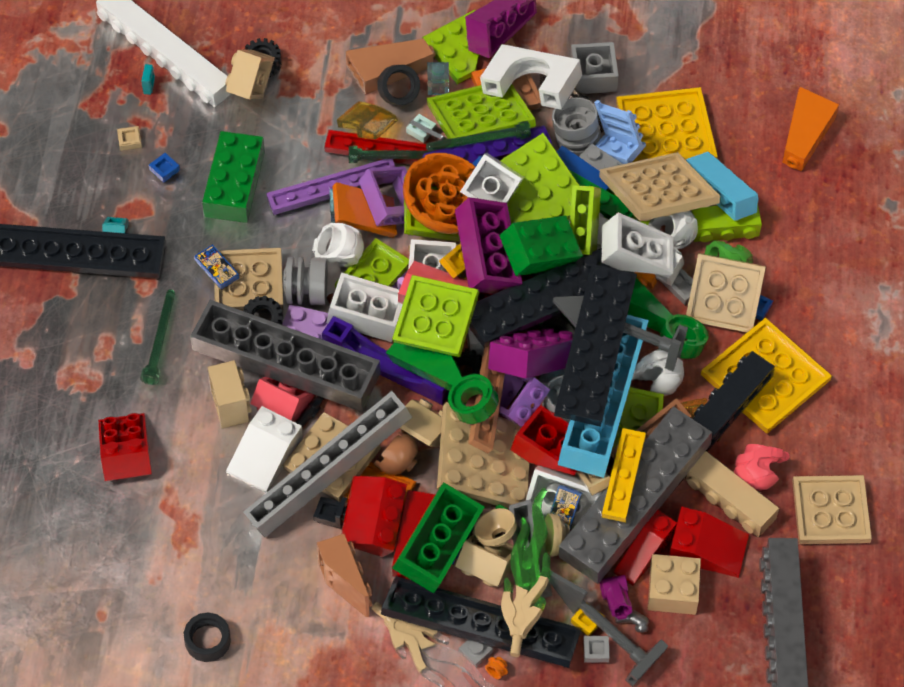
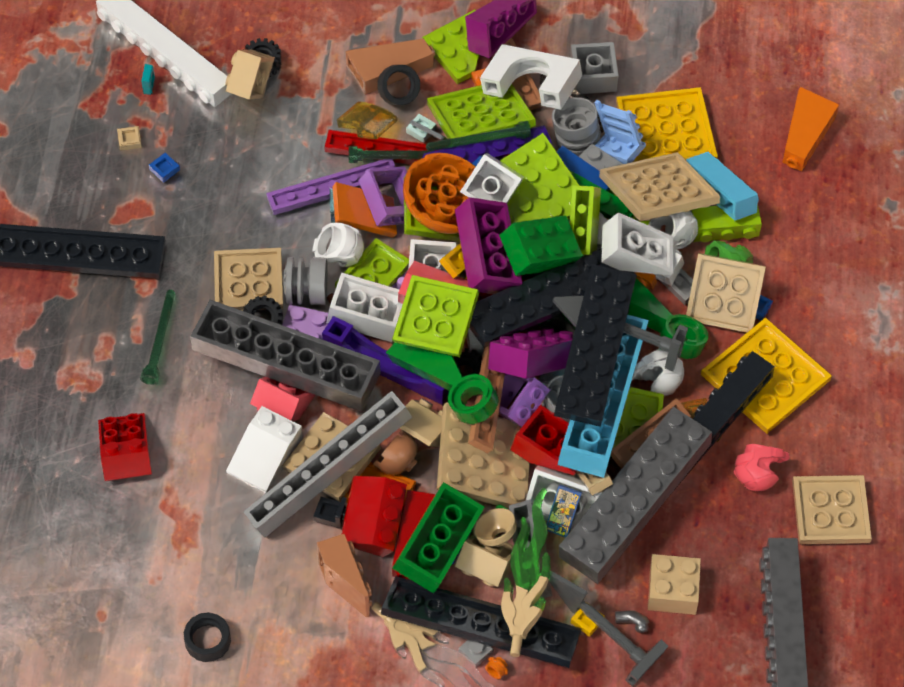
(116, 225): teal tile -> none
(216, 267): tile -> none
(229, 394): tan brick -> none
(233, 177): green brick -> none
(312, 409): black piece -> none
(437, 78): clear light blue brick -> none
(557, 532): tan piece -> none
(596, 648): light grey plate -> none
(616, 593): magenta piece -> none
(623, 475): yellow plate -> none
(650, 540): red slope -> none
(710, 539): red slope -> none
(732, 494): tan brick -> none

